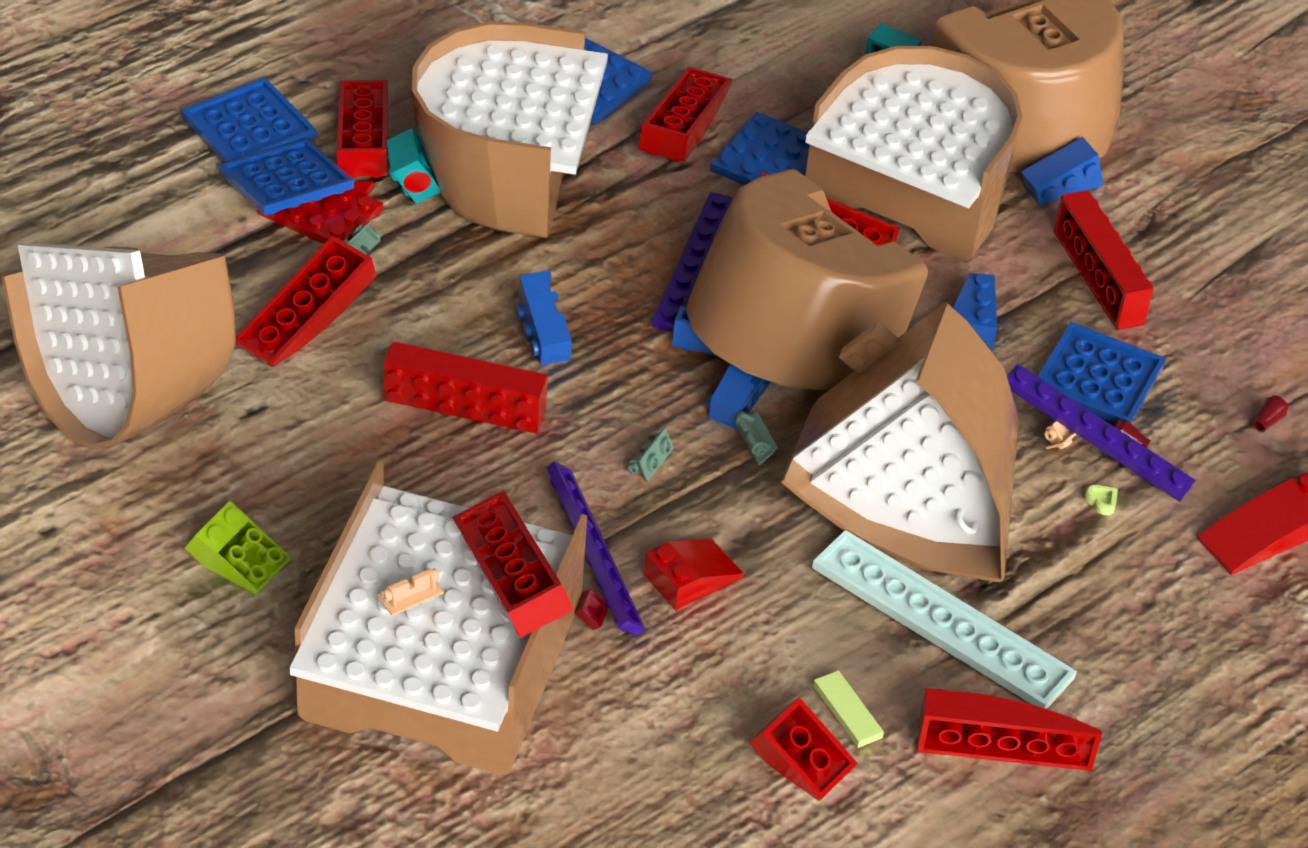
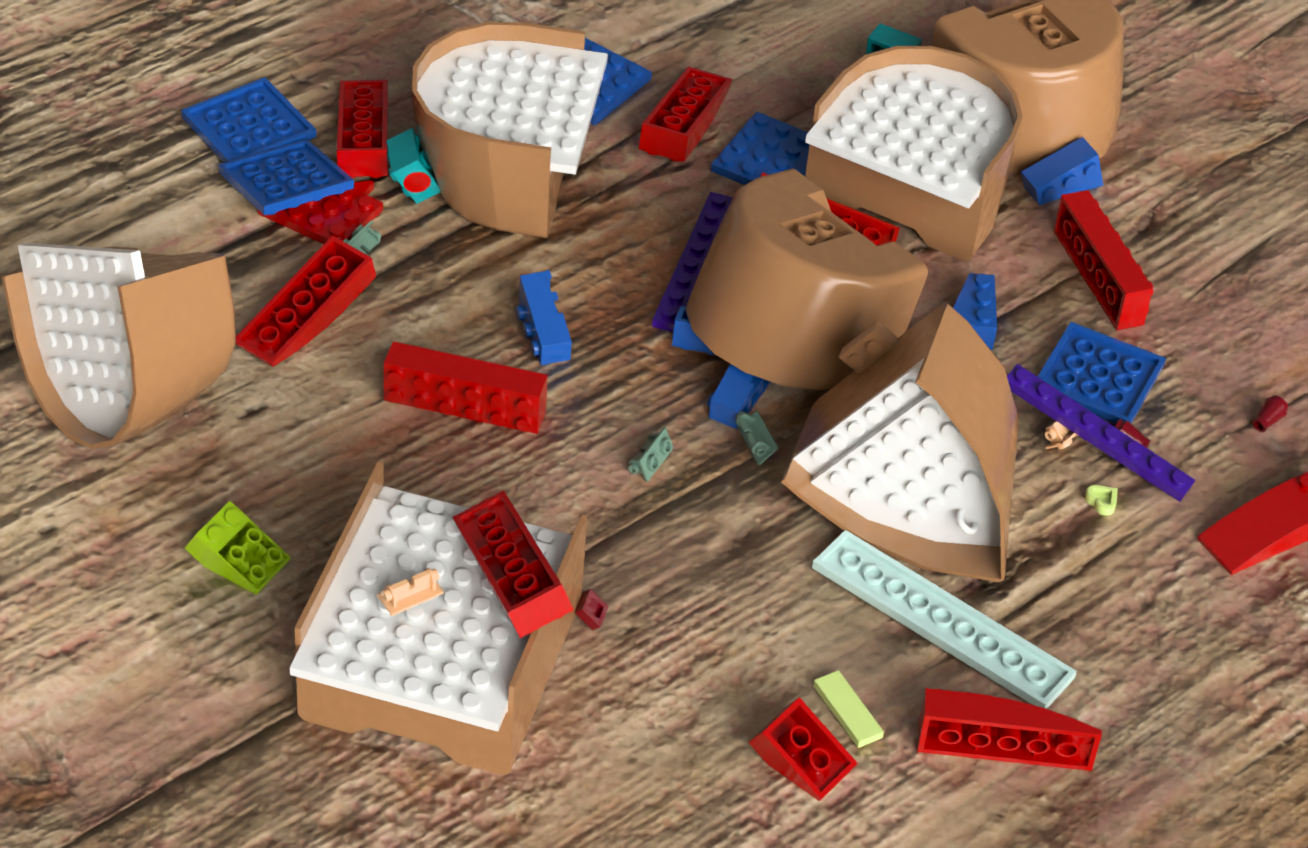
(597, 553): dark purple plate -> none
(689, 570): red slope -> none

